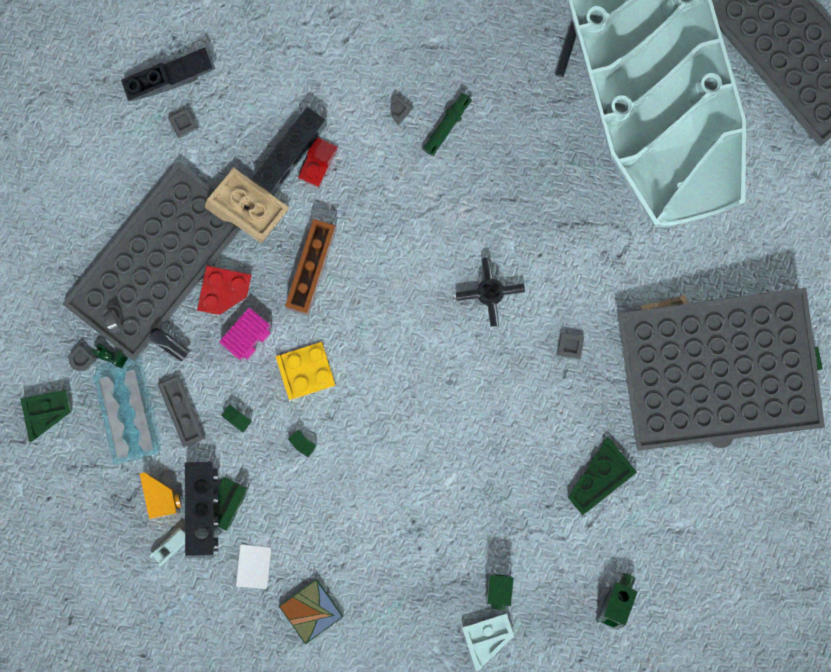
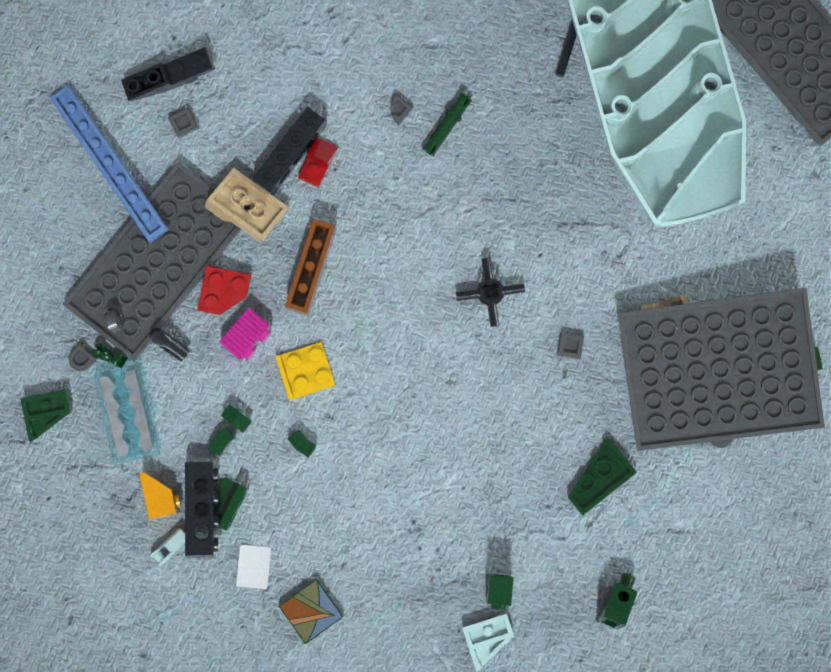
(109, 163): none -> medium blue tile
(181, 411): dark grey tile -> none
(221, 441): none -> dark green piece

